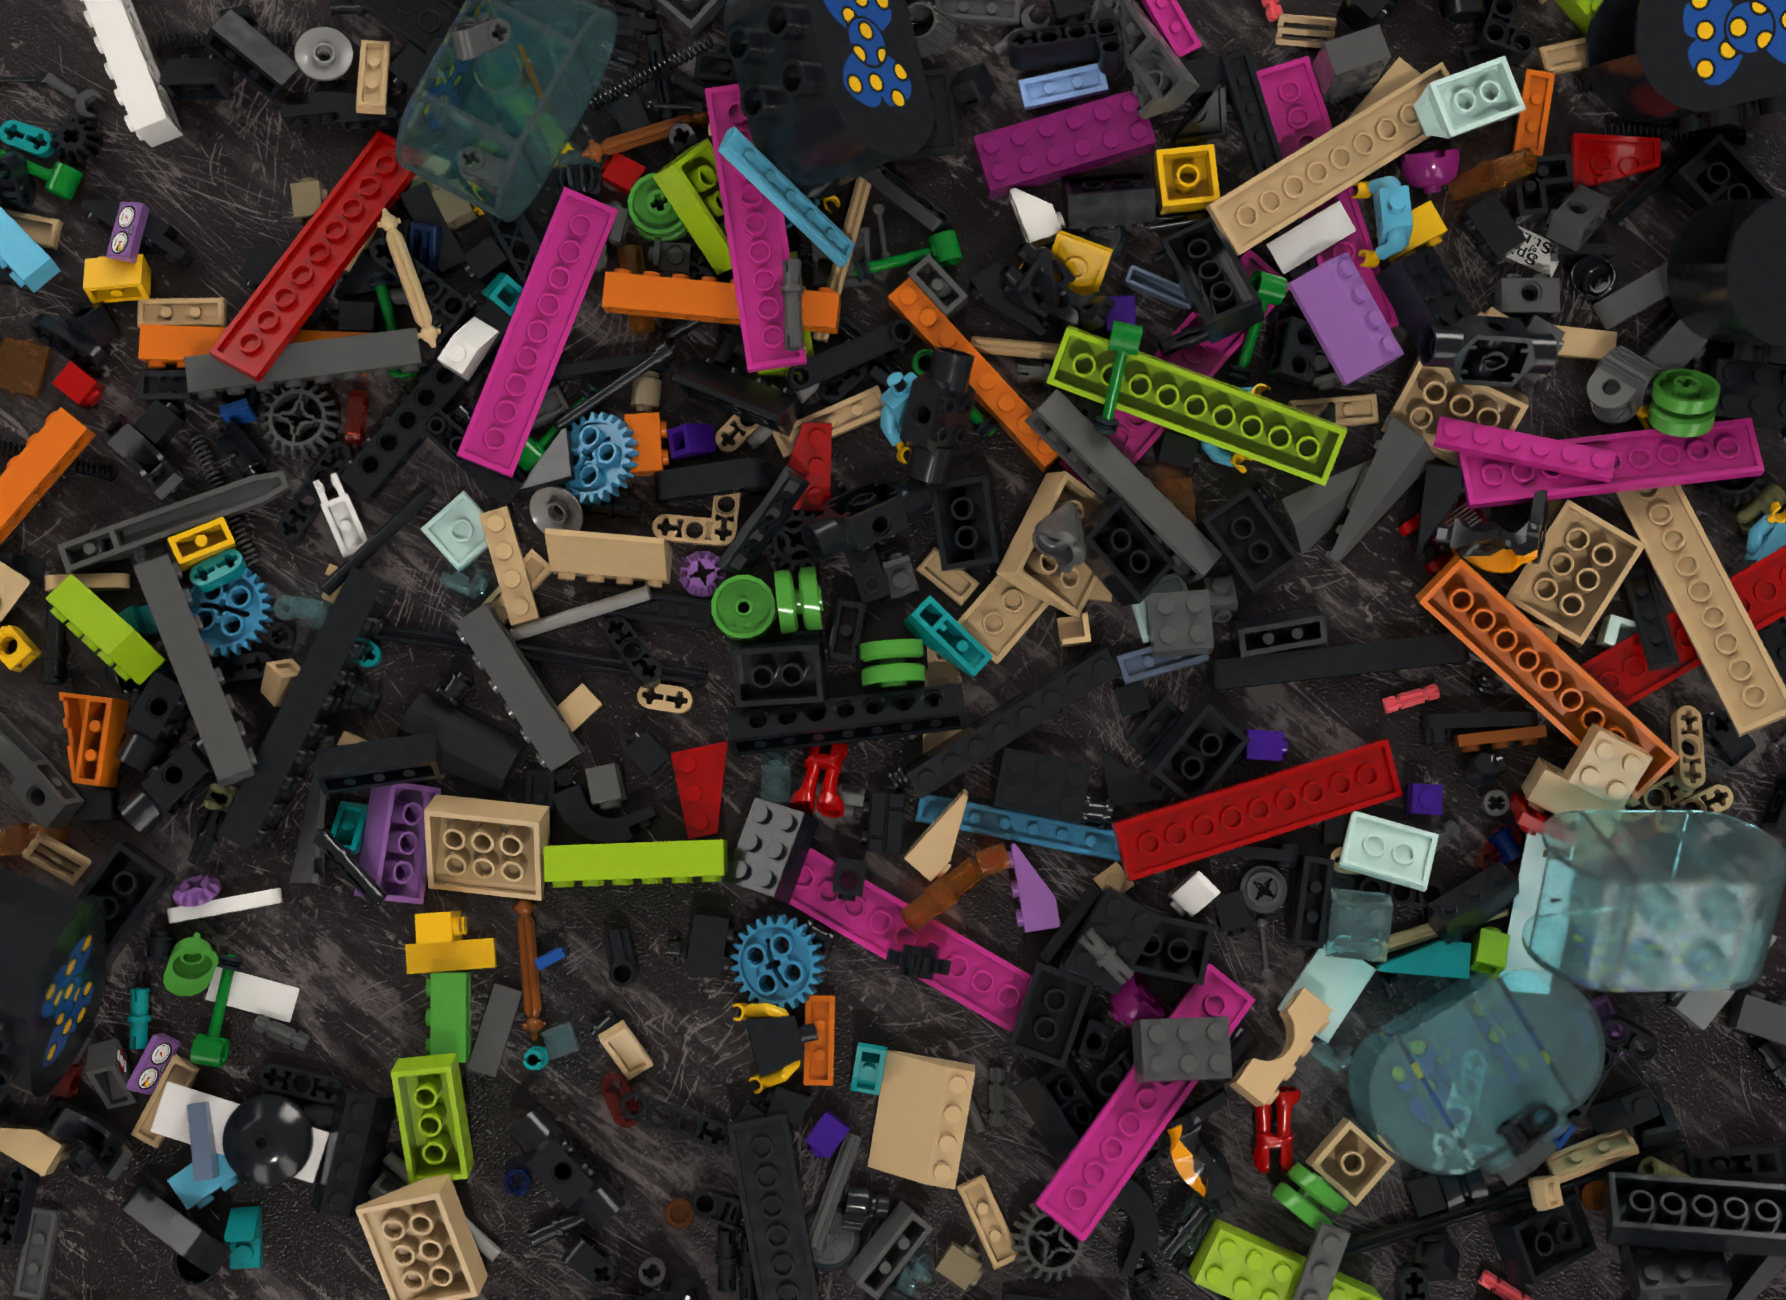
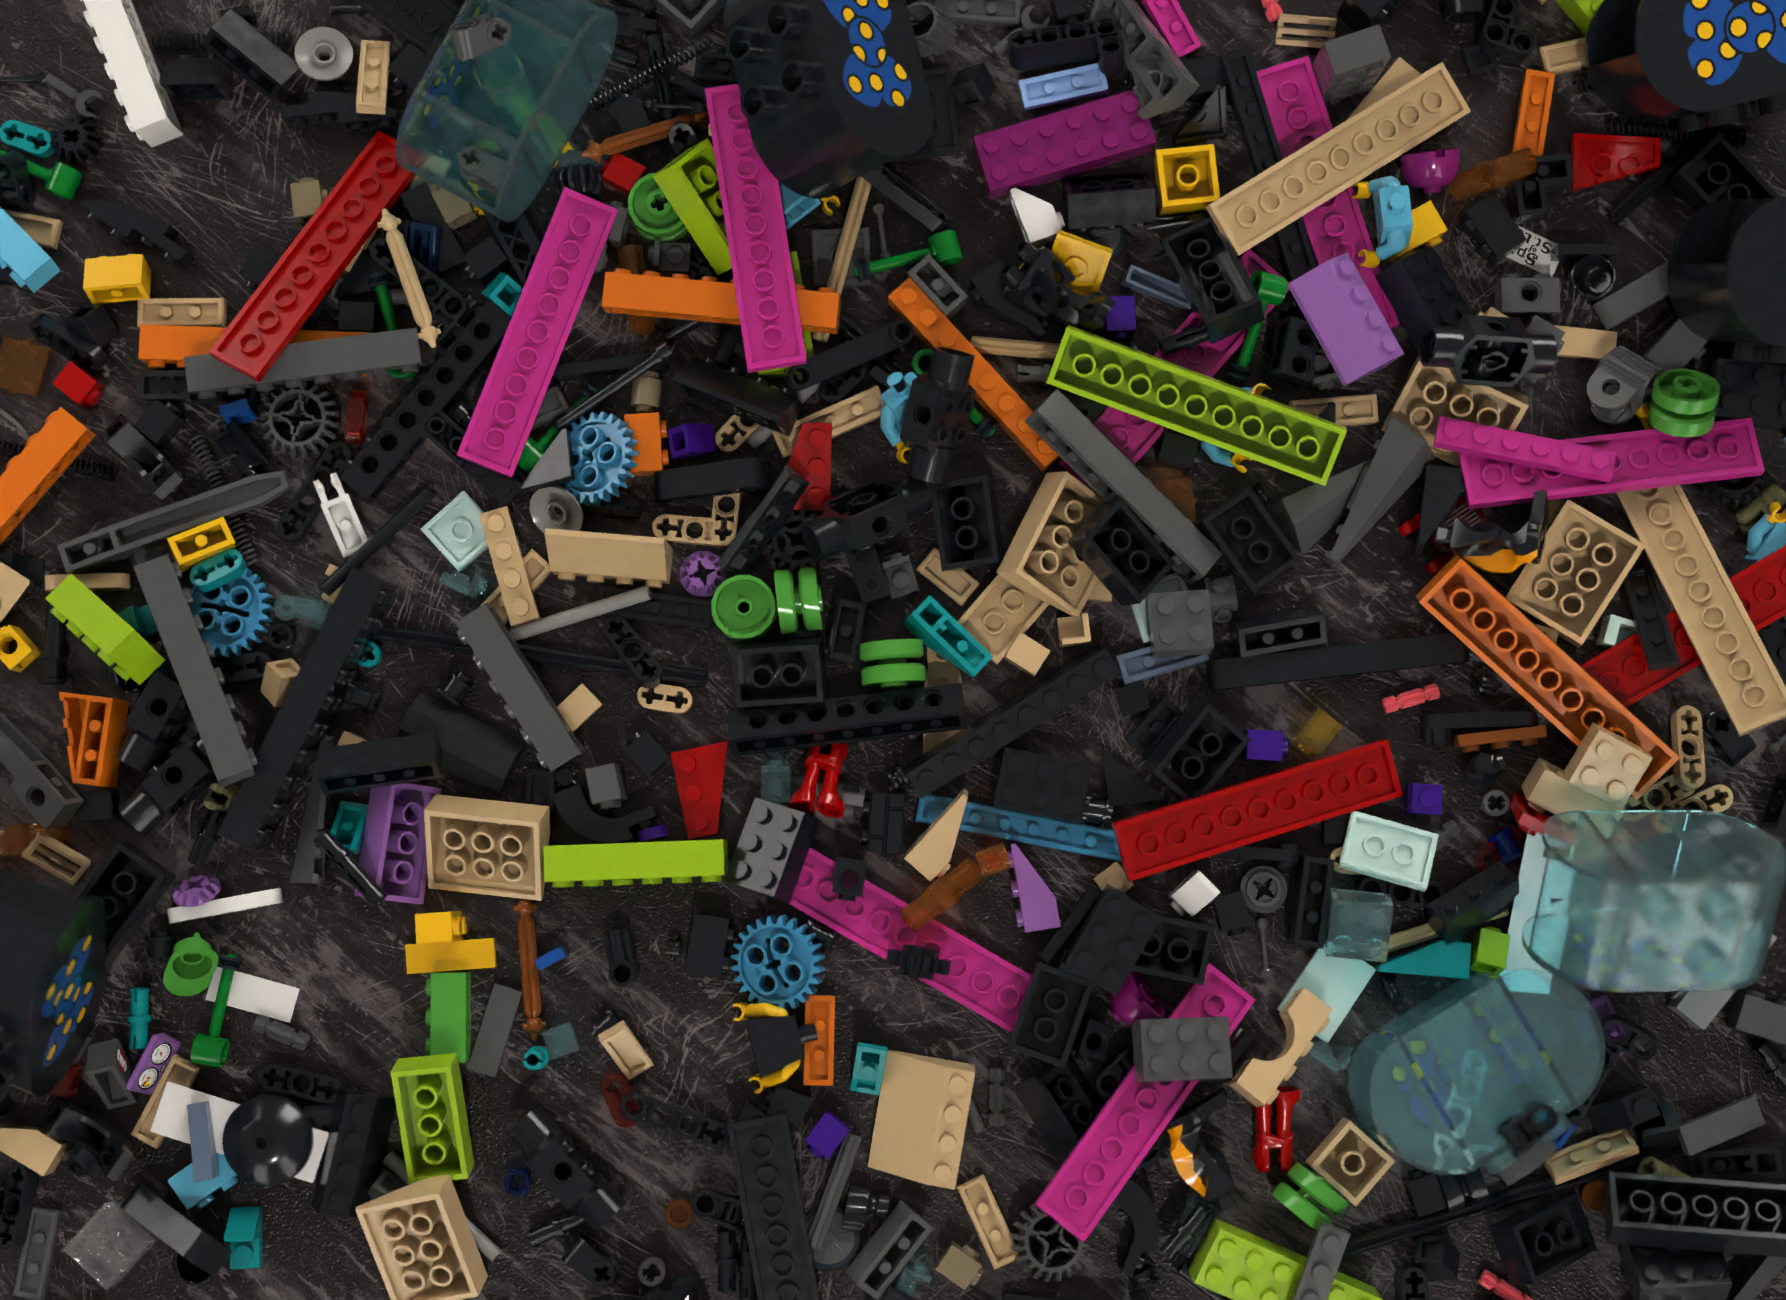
(110, 1244): none -> clear brick
(128, 232): slope -> none
(468, 347): white slope -> none
(530, 70): clear orange piece -> none
(652, 833): none -> dark purple tile
(786, 196): medium azure tile -> none
(792, 292): dark grey pin -> none
(1027, 654): none -> tan panel
(1061, 537): dark grey hat -> none
(1106, 956): dark grey pin -> none
(1124, 341): green piece -> none
(1311, 237): white sticker -> none
(1317, 732): none -> clear yellow brick
(1469, 100): light aqua slope -> none
(1545, 1192): tan bracket -> none
(1577, 217): dark grey brick -> none
(1720, 1125): none -> dark grey tile

